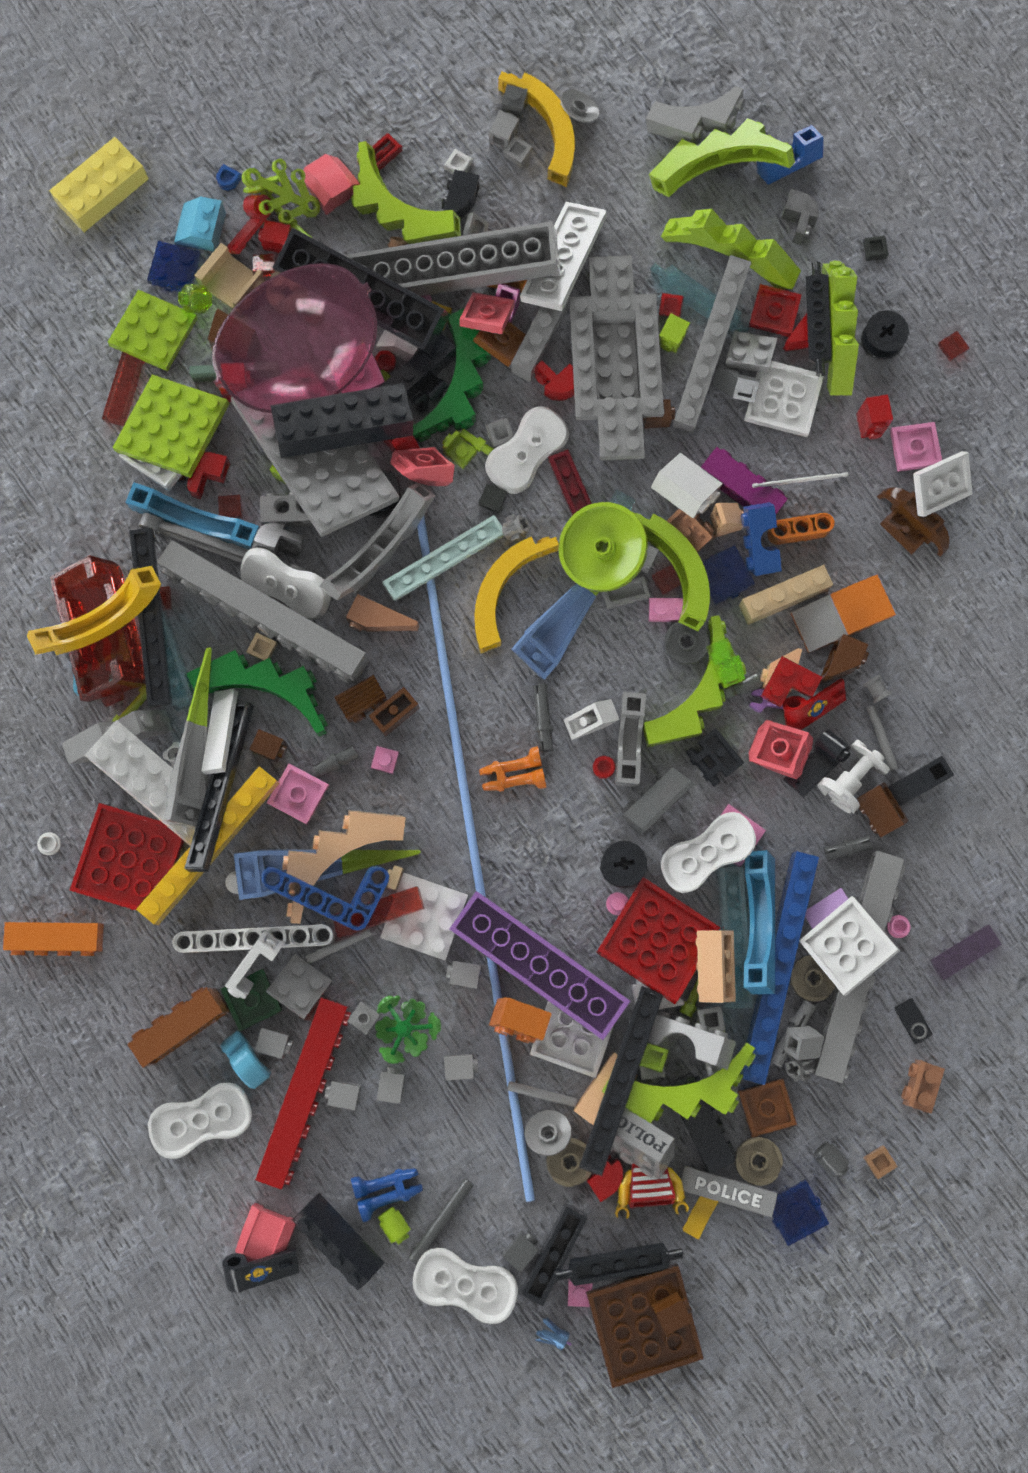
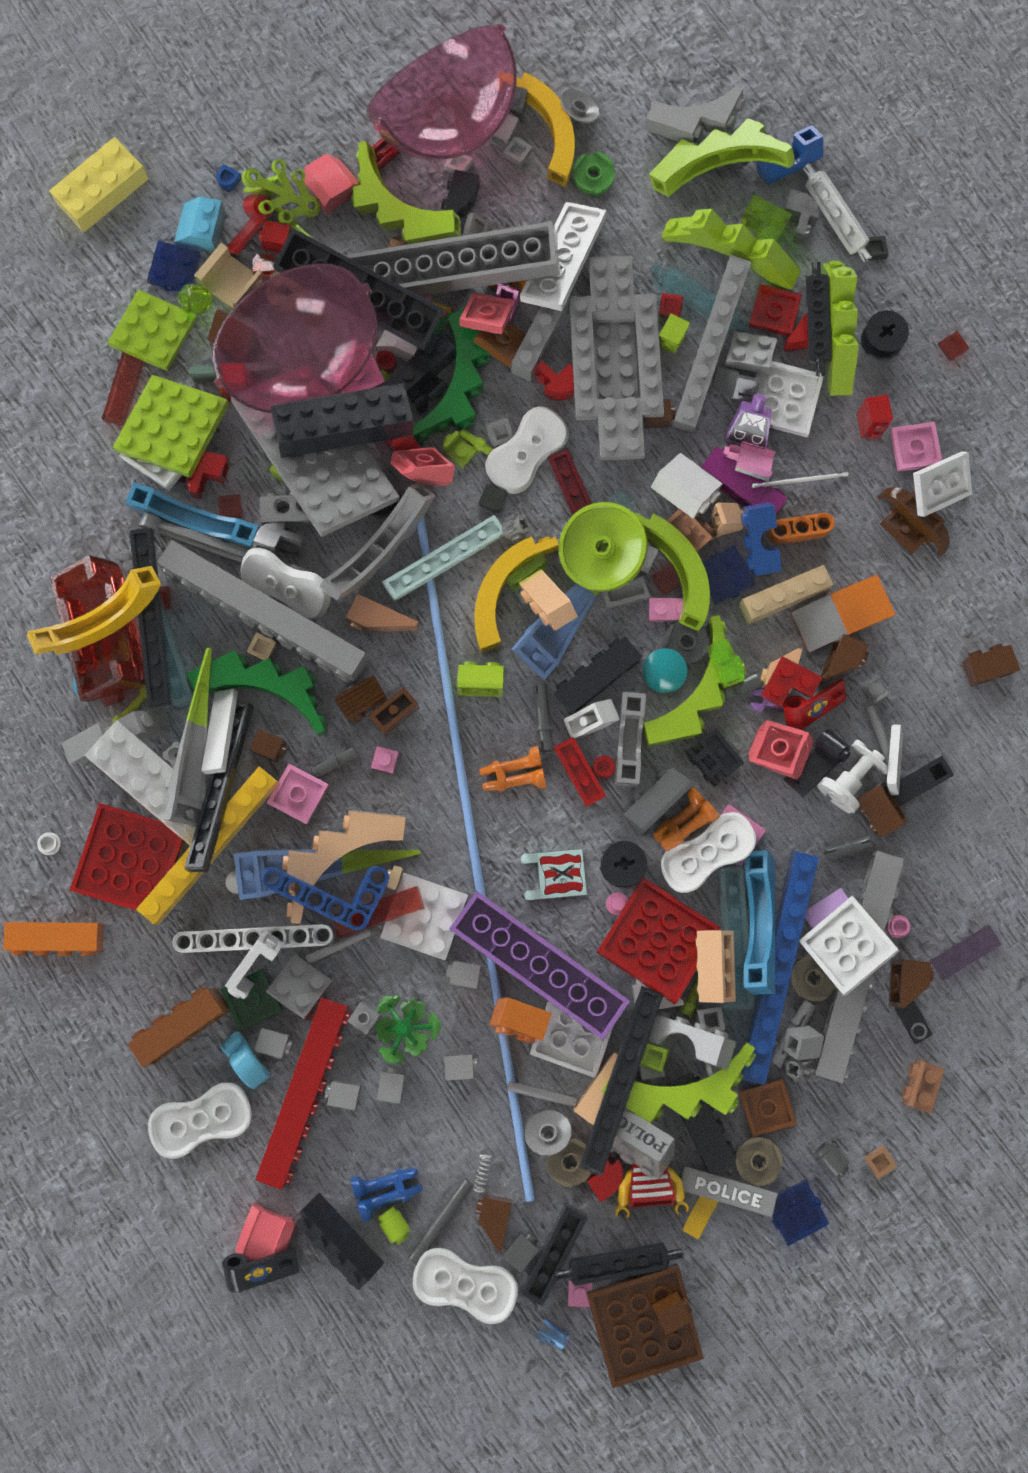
(448, 96): none -> clear pink windscreen
(479, 1189): none -> white piece
(480, 679): none -> lime slope
(494, 1217): none -> reddish brown slope
(535, 565): none -> clear neon green tile
(547, 600): none -> light nougat brick
(559, 874): none -> flag
(579, 772): none -> red plate
(593, 185): none -> bright green plate
(598, 675): none -> black brick
(665, 670): none -> teal dish
(669, 832): none -> orange piece
(751, 423): none -> torso
(751, 460): none -> bright pink piece
(765, 219): none -> clear neon green brick
(837, 212): none -> white plate
(895, 758): none -> white tile
(908, 981): none -> reddish brown slope
(990, 665): none -> reddish brown brick

